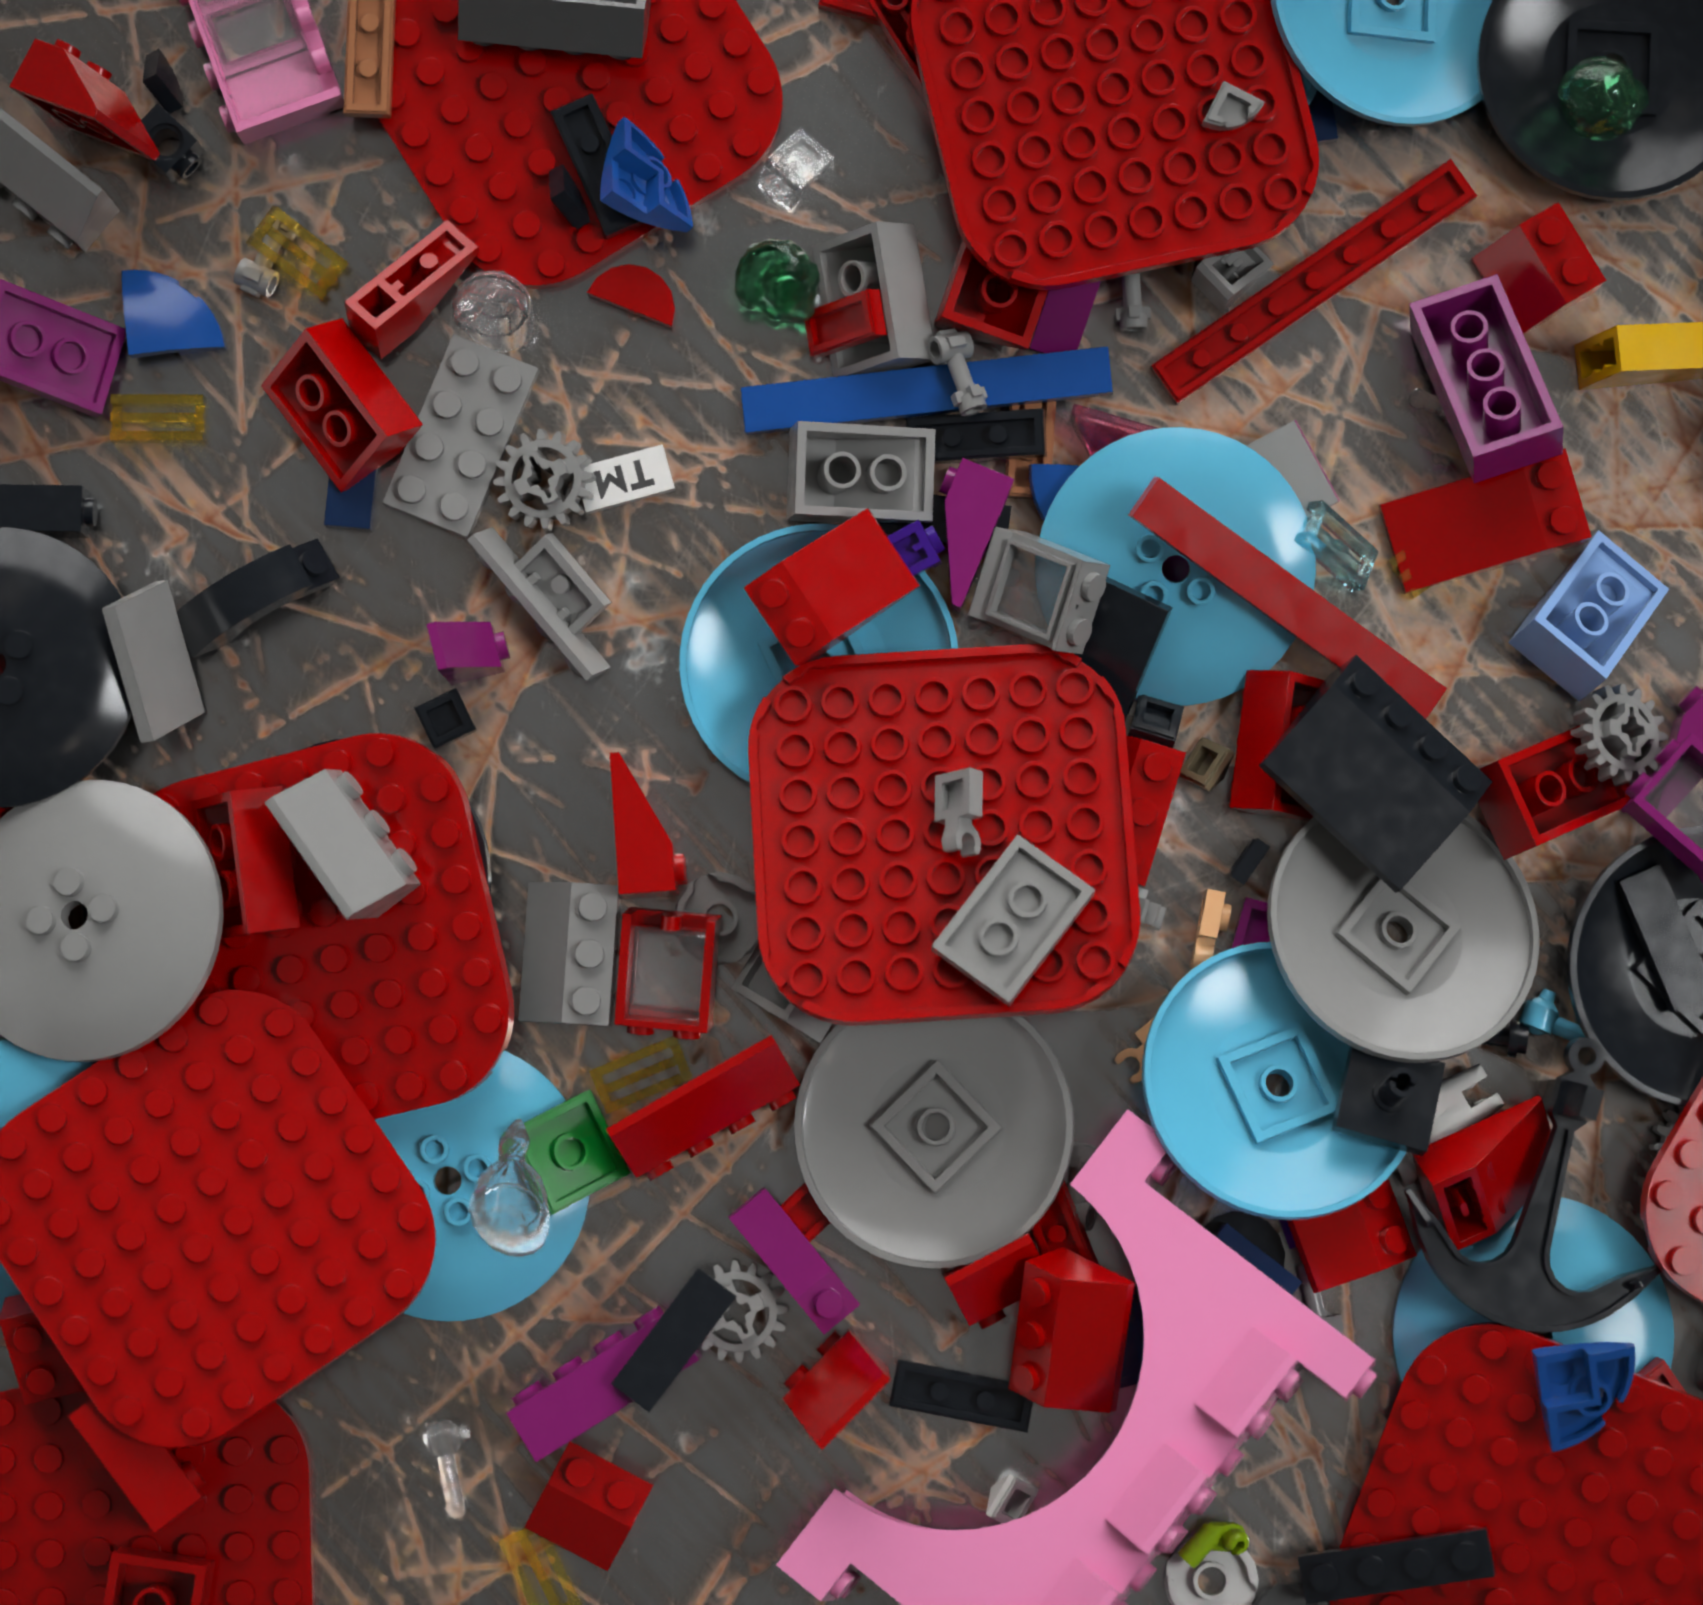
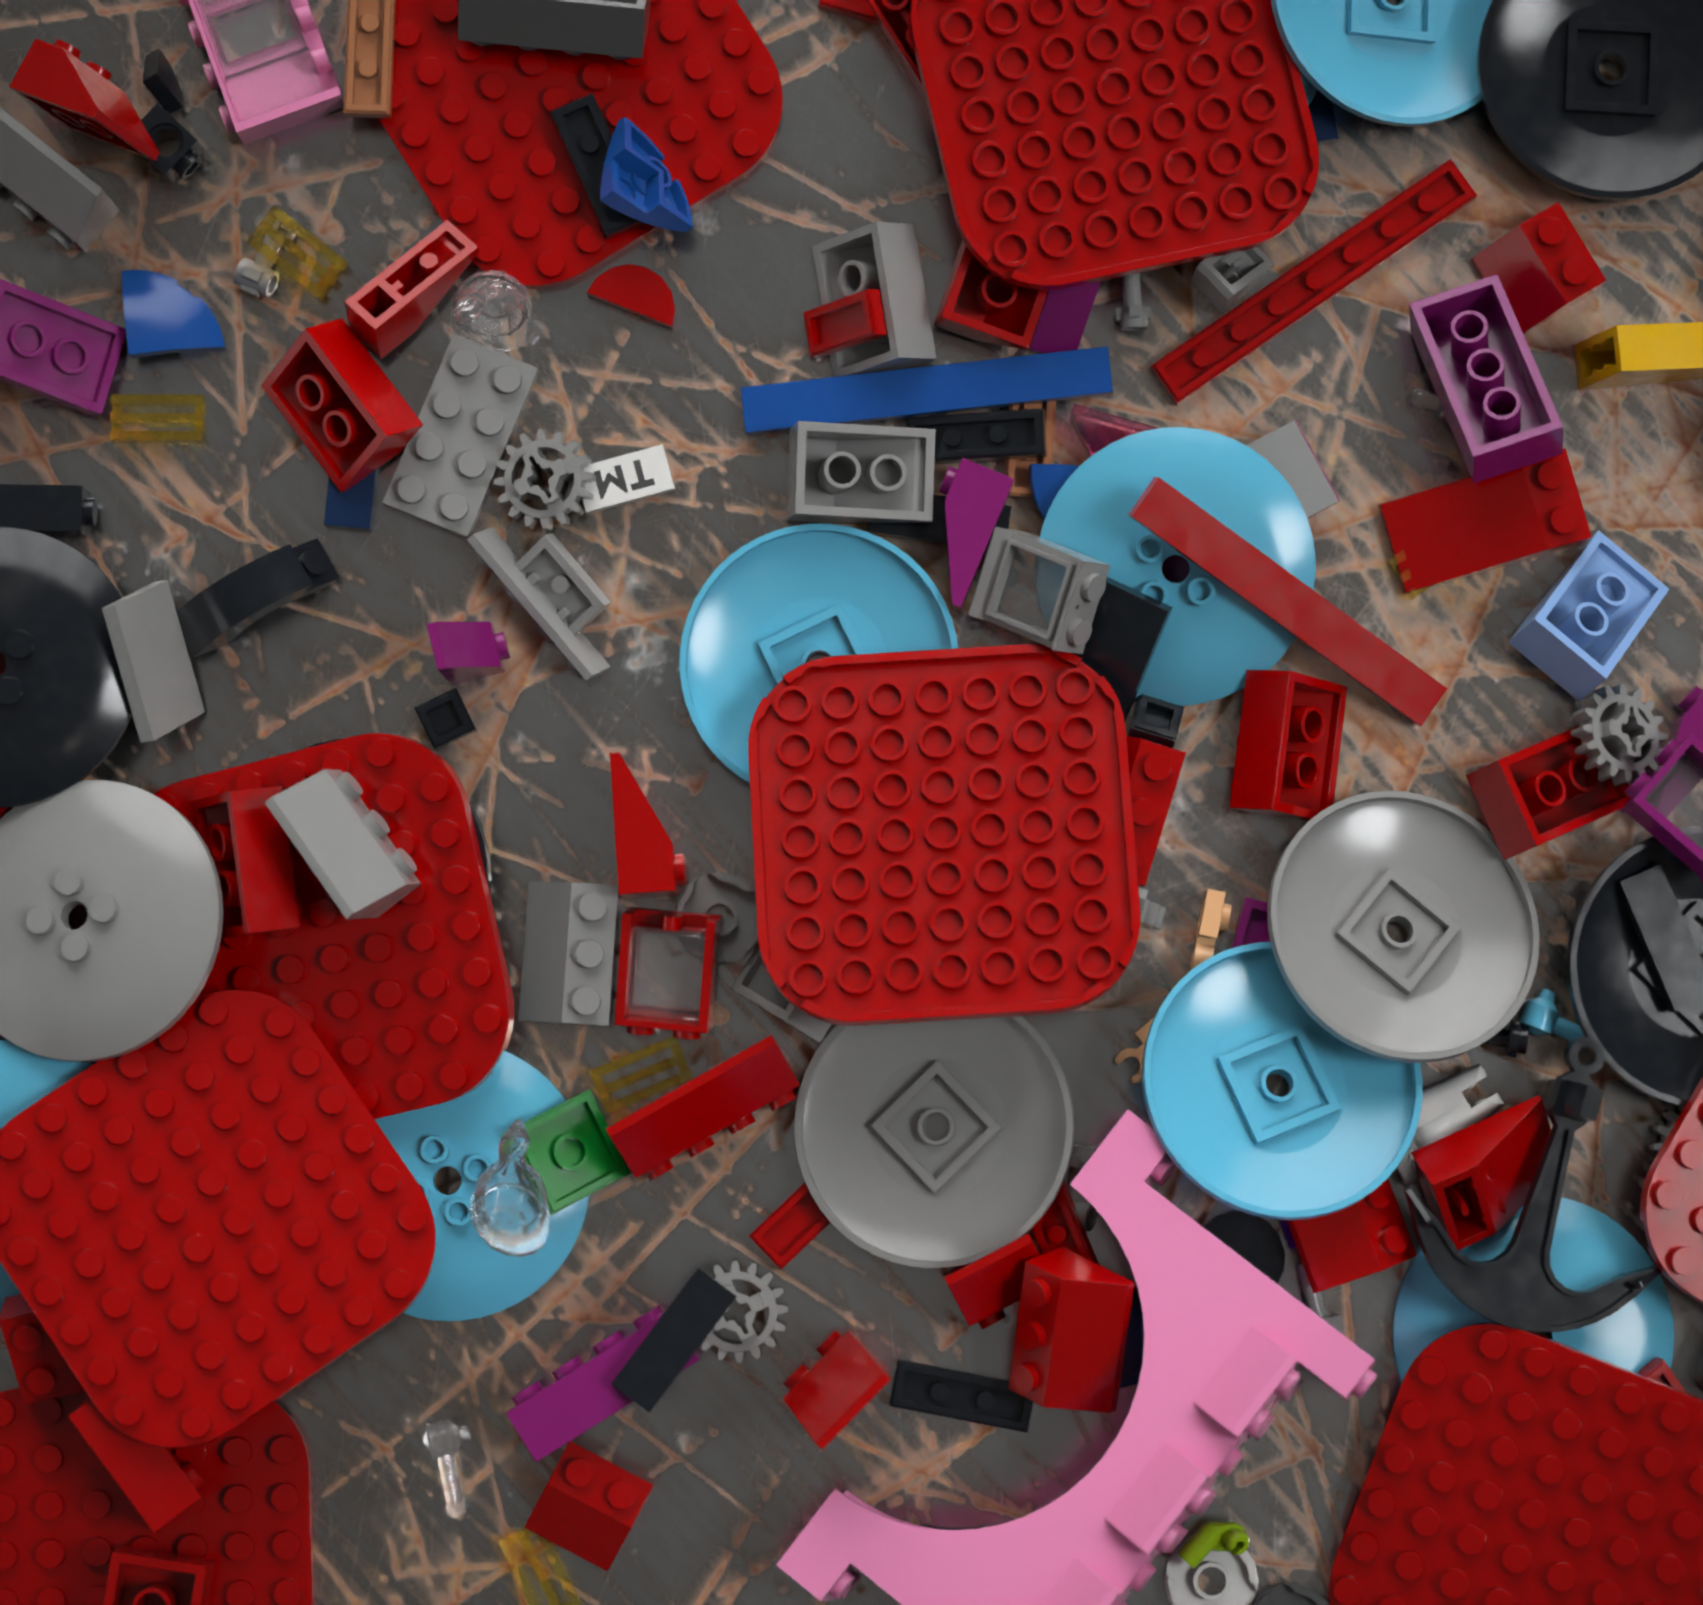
(567, 197): black tile -> none
(777, 280): clear green hair -> none
(793, 168): clear bracket -> none
(794, 1260): magenta slope -> none
(831, 587): red slope -> none
(918, 547): dark purple bracket -> none
(954, 348): light grey bar -> none
(956, 805): light grey plate -> none
(1010, 1499): white slope -> none
(1013, 920): light grey plate -> none
(1207, 764): dark tan slope -> none
(1231, 109): light grey tile -> none
(1247, 862): black tile -> none
(1257, 1258): dark blue tile -> none
(1334, 553): clear light blue tile -> none
(1375, 773): black slope -> none
(1388, 1101): black tile -> none
(1396, 1565): black plate -> none
(1579, 1386): blue brick -> none
(1601, 98): clear green hair -> none

